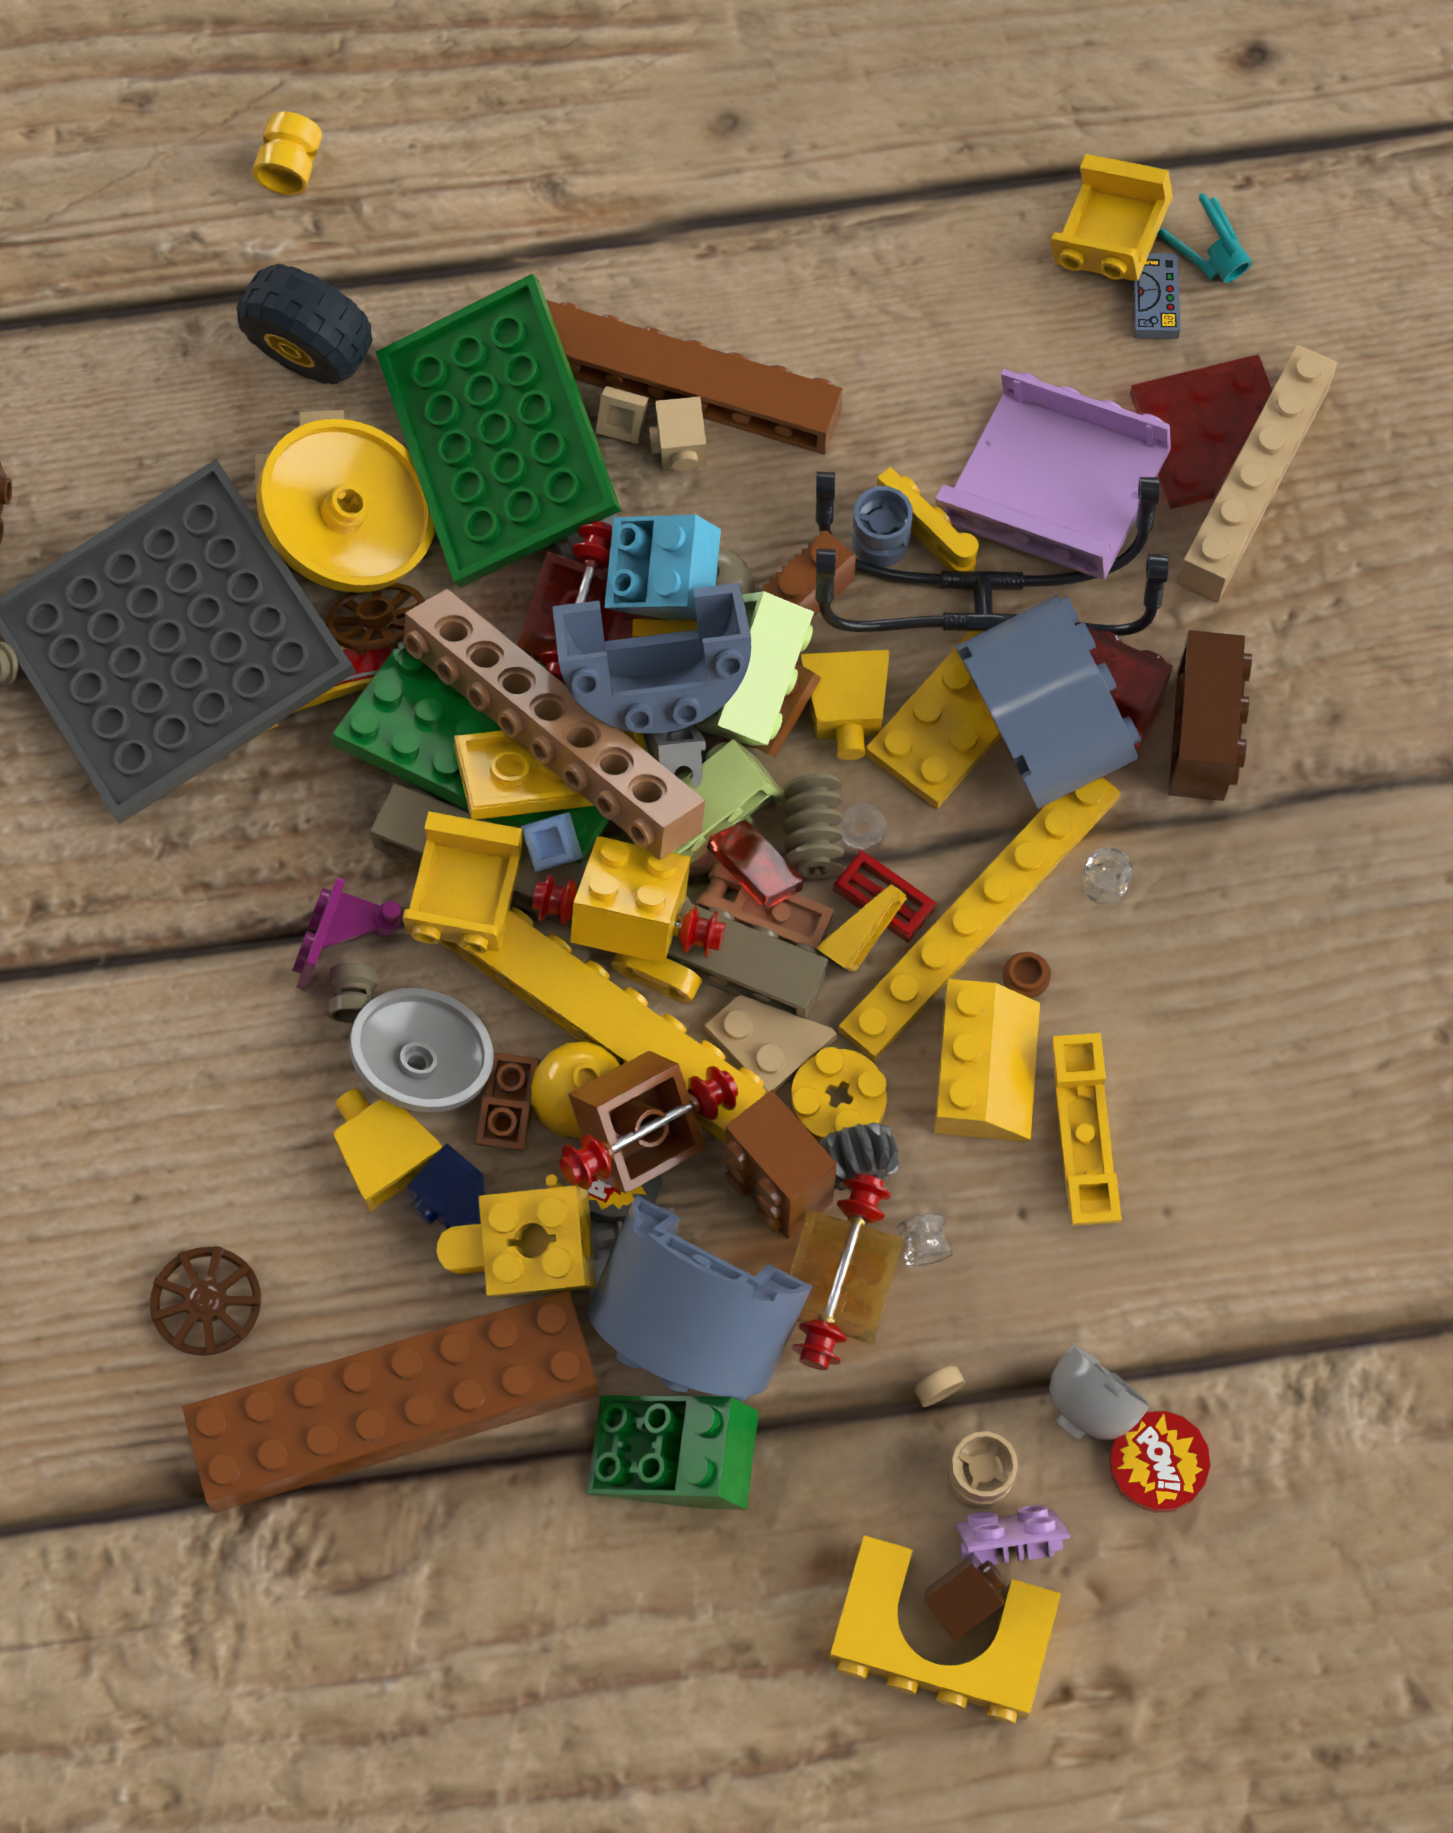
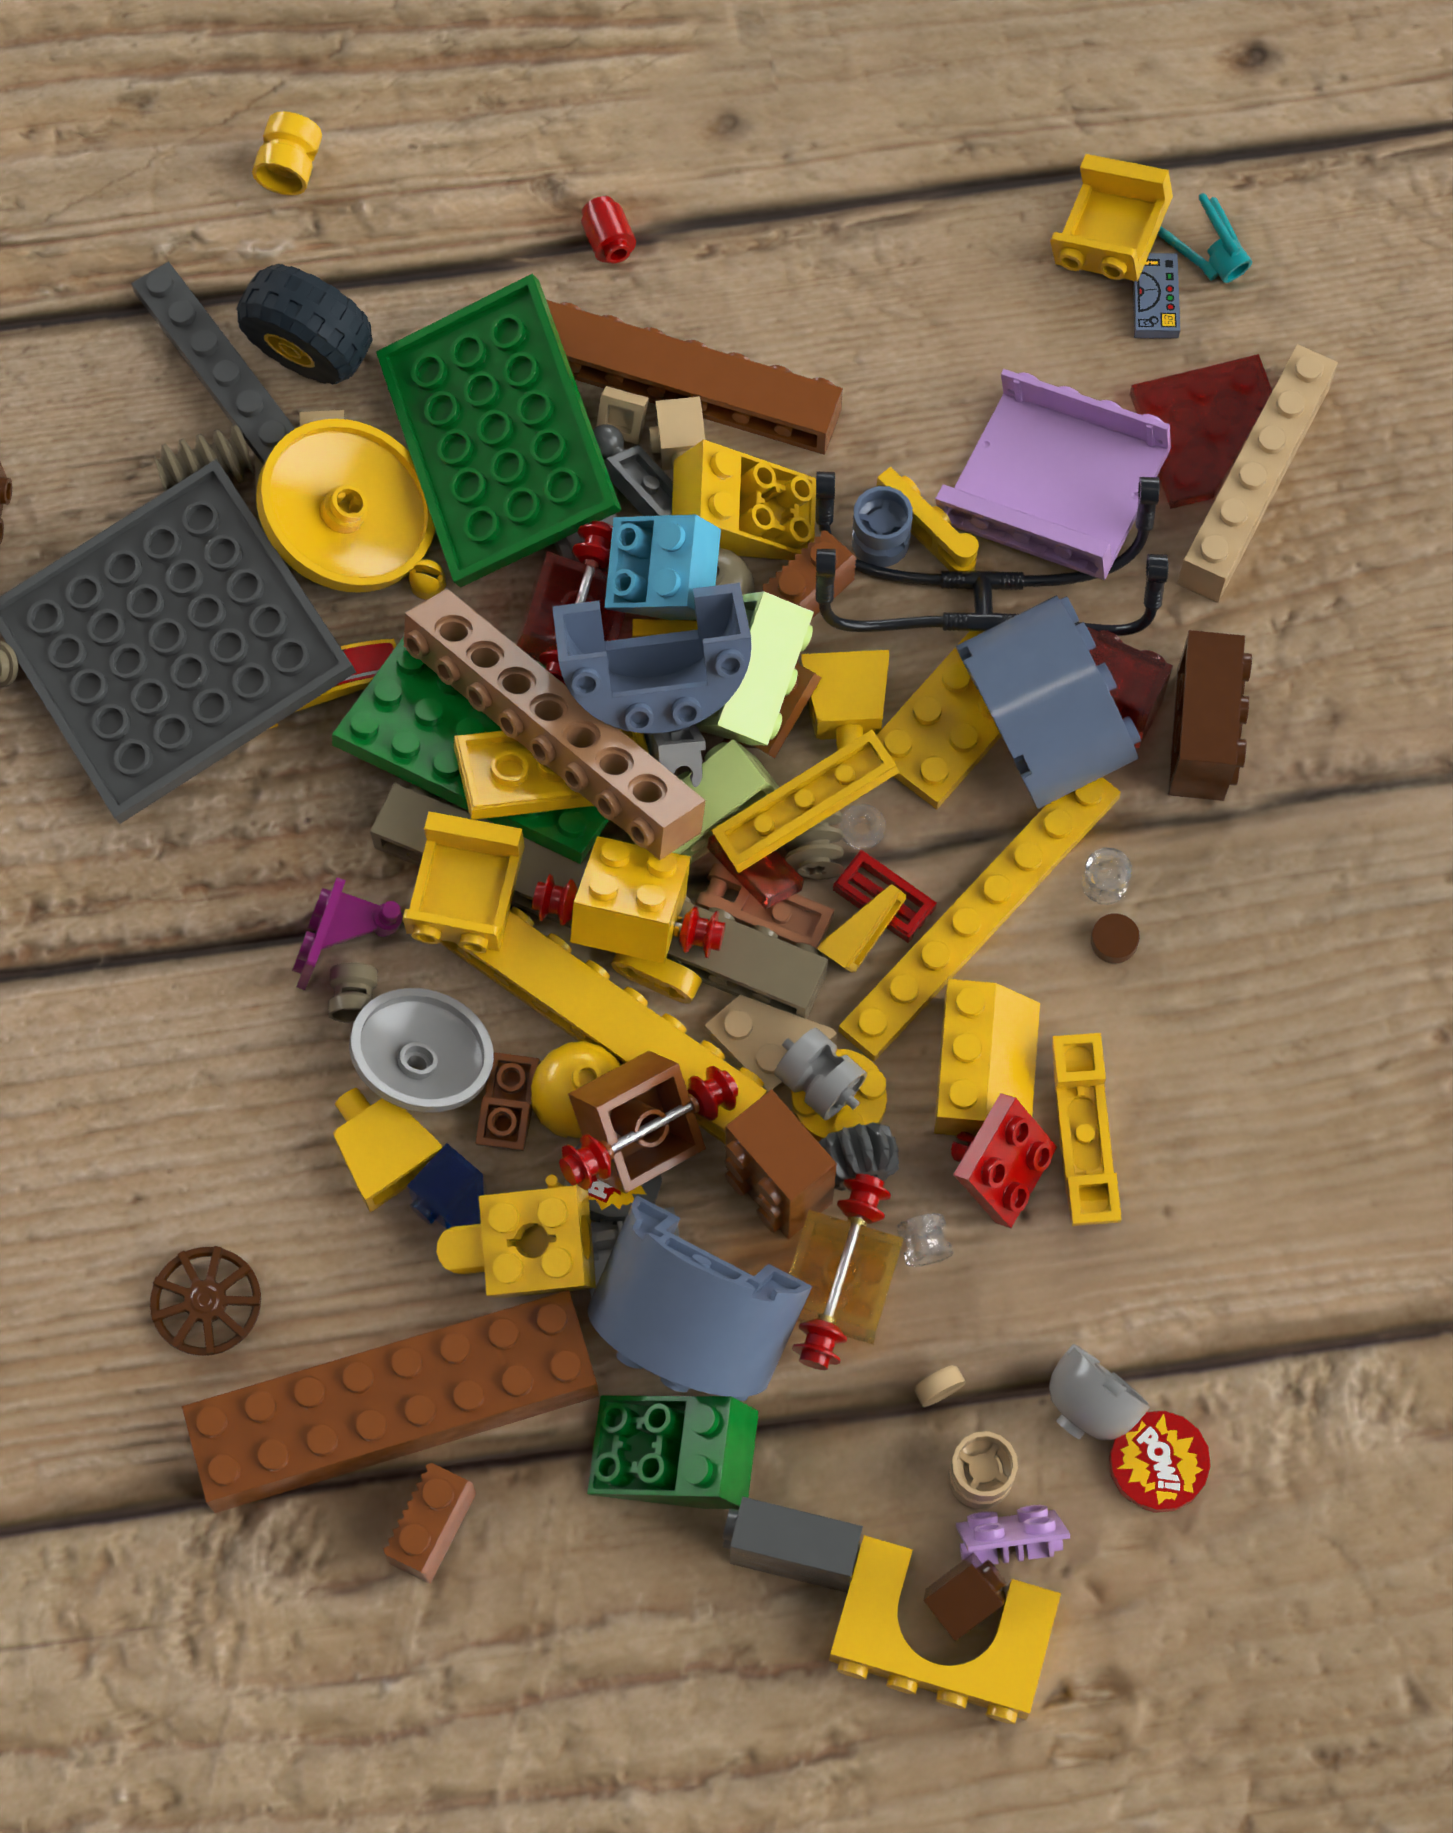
(213, 359): none -> dark grey plate
(230, 454): none -> dark tan piece
(373, 617): reddish brown wheel -> none
(424, 585): none -> yellow hinge
(429, 1522): none -> dark orange brick
(551, 841): light blue tile -> none
(607, 230): none -> red brick
(635, 473): none -> dark grey plate
(753, 501): none -> yellow slope
(792, 1543): none -> dark grey brick
(805, 801): none -> yellow plate
(820, 1073): none -> light grey wheel
(1003, 1160): none -> red plate
(1027, 974): dark orange plate -> none
(1115, 938): none -> reddish brown tile

